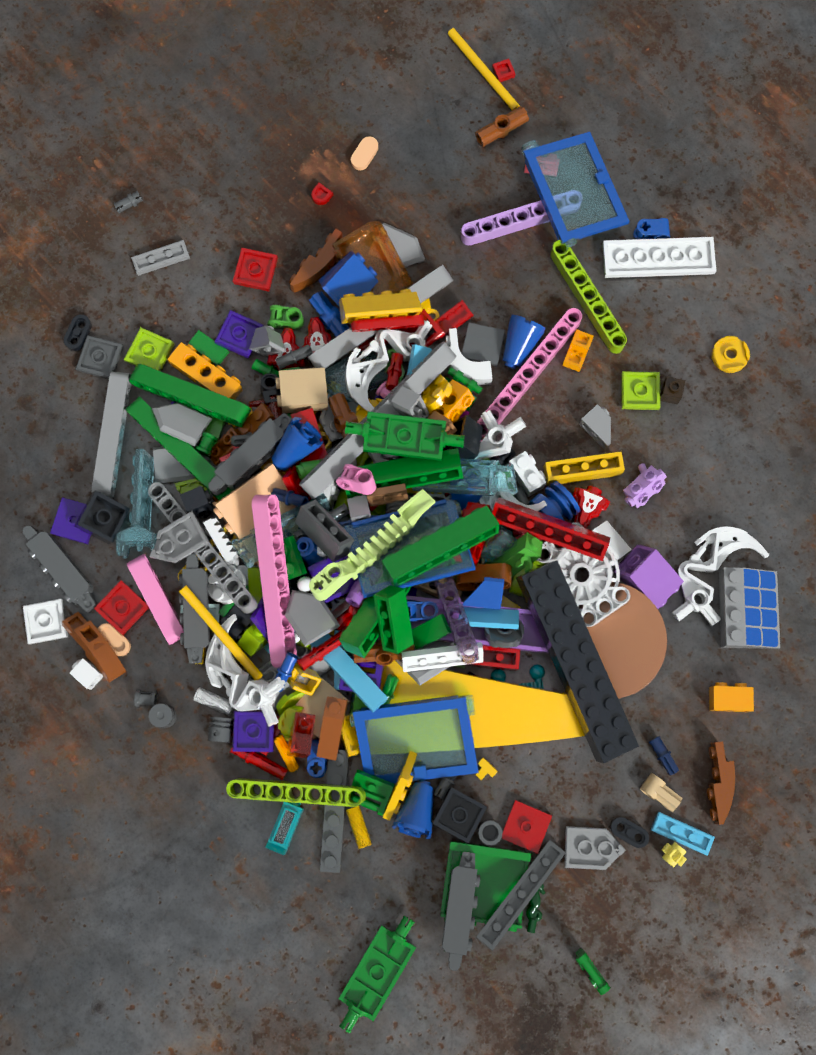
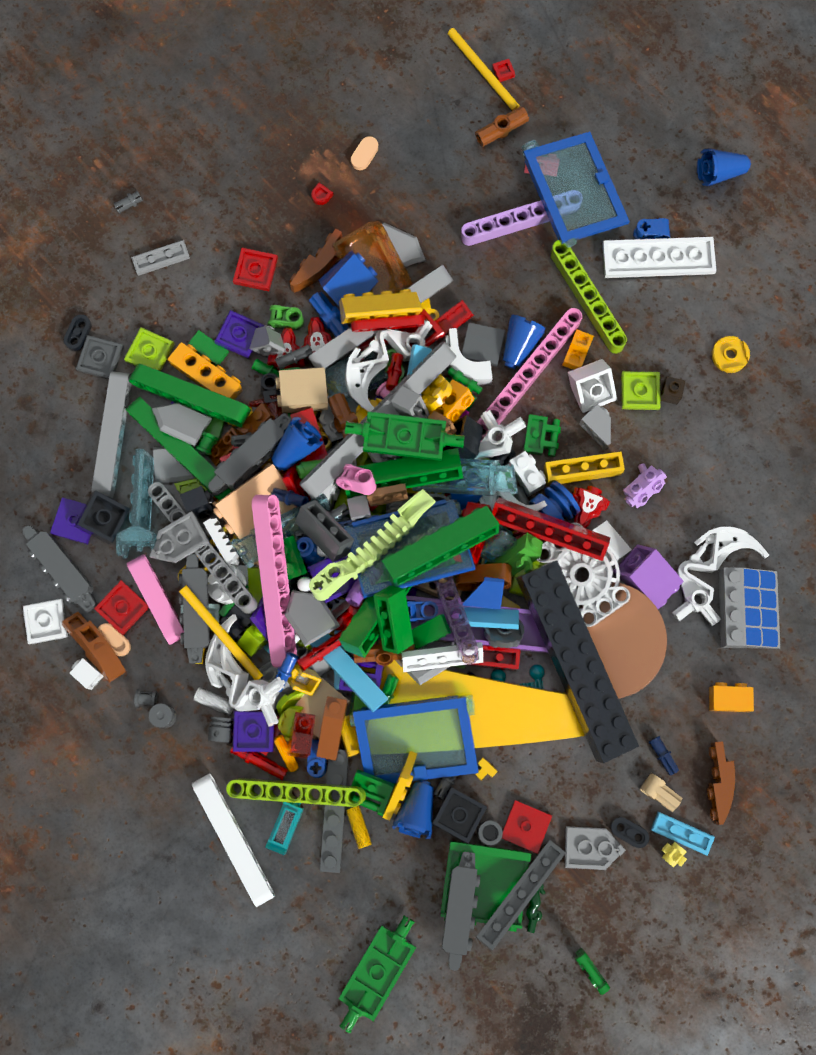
(233, 840): none -> white beam
(535, 435): none -> green plate
(593, 385): none -> white slope
(721, 165): none -> blue cone

